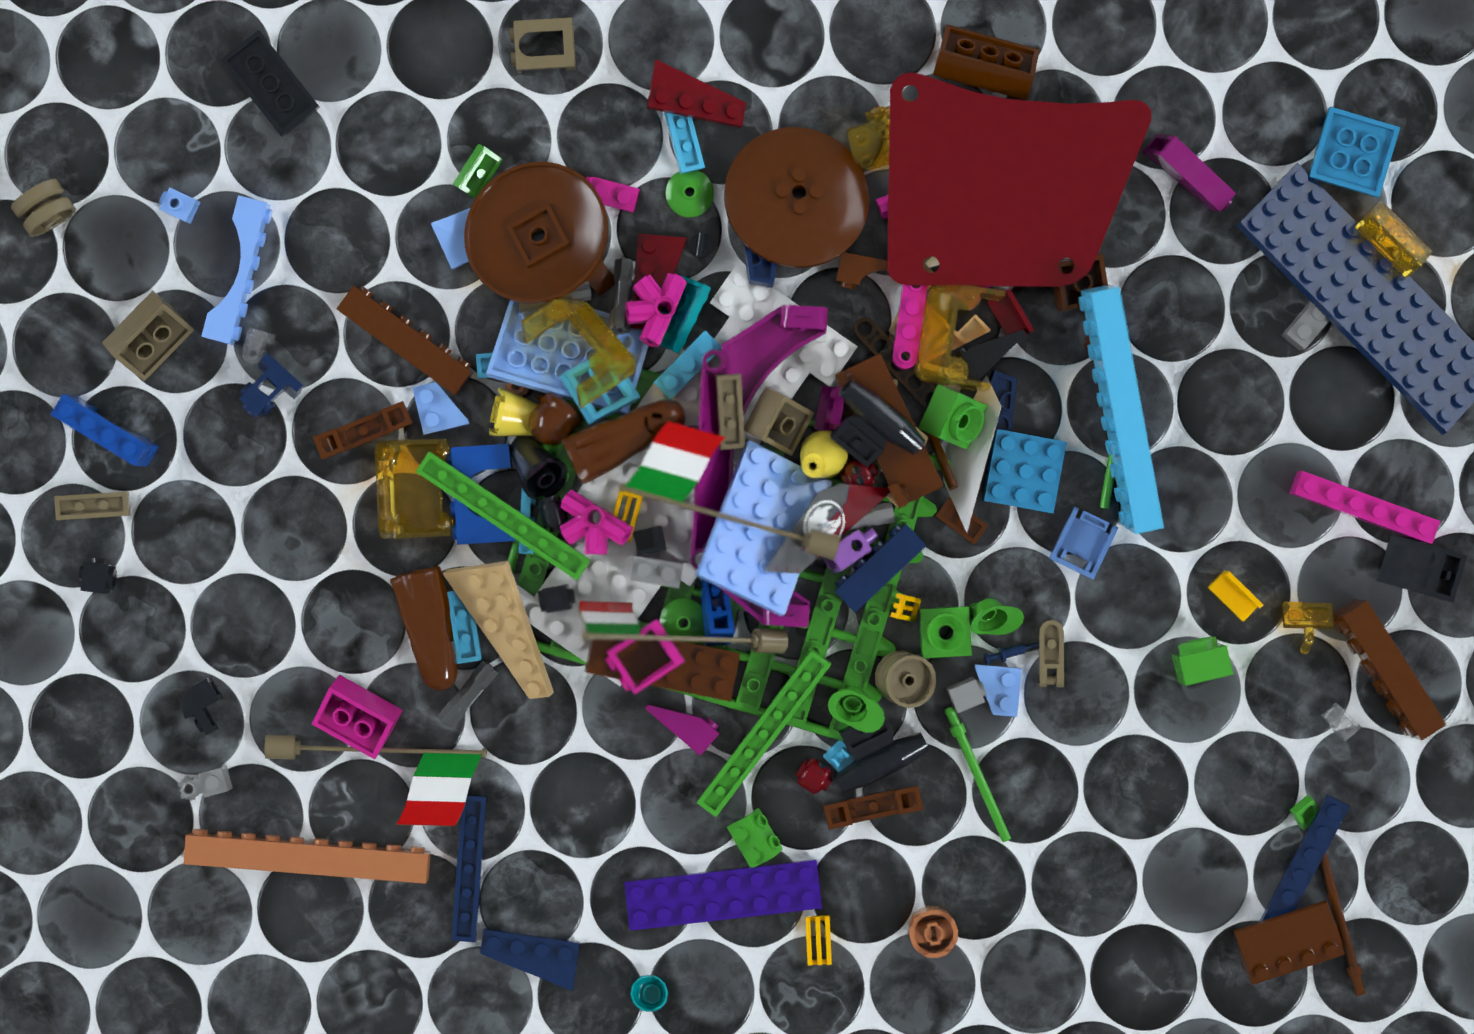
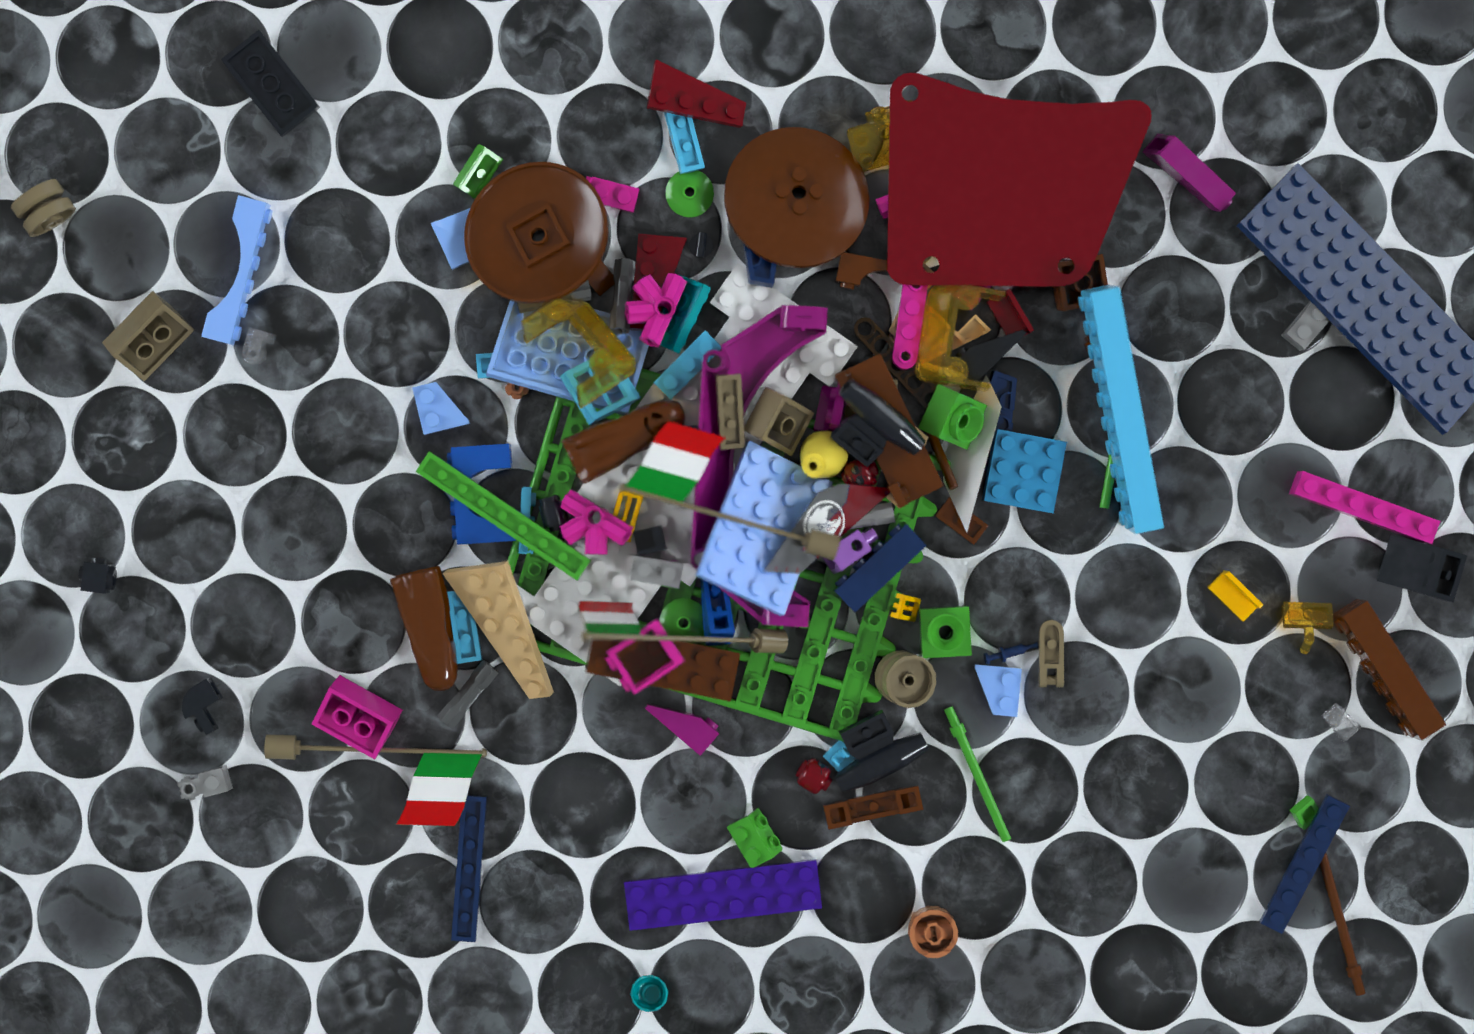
(84, 419): blue arch -> none
(92, 505): dark tan plate -> none
(179, 205): light blue brick -> none
(255, 401): dark blue tile -> none
(307, 857): nougat brick -> none
(362, 430): reddish brown slope -> none
(404, 340): reddish brown brick -> none
(406, 500): clear yellow windscreen -> none
(511, 414): light yellow cone -> none
(525, 62): dark tan panel -> none
(537, 468): black cone -> none
(537, 955): dark blue wing -> none
(553, 419): reddish brown piece -> none
(556, 598): black brick -> none
(764, 732): bright green plate -> none
(819, 961): yellow tile -> none
(856, 709): bright green piece -> none
(966, 694): light grey brick -> none
(986, 62): reddish brown slope -> none
(993, 618): bright green piece -> none
(1085, 539): medium blue container -> none
(1201, 661): bright green piece -> none
(1288, 942): reddish brown slope -> none
(1354, 152): dark azure plate -> none
(1393, 239): clear yellow brick -> none

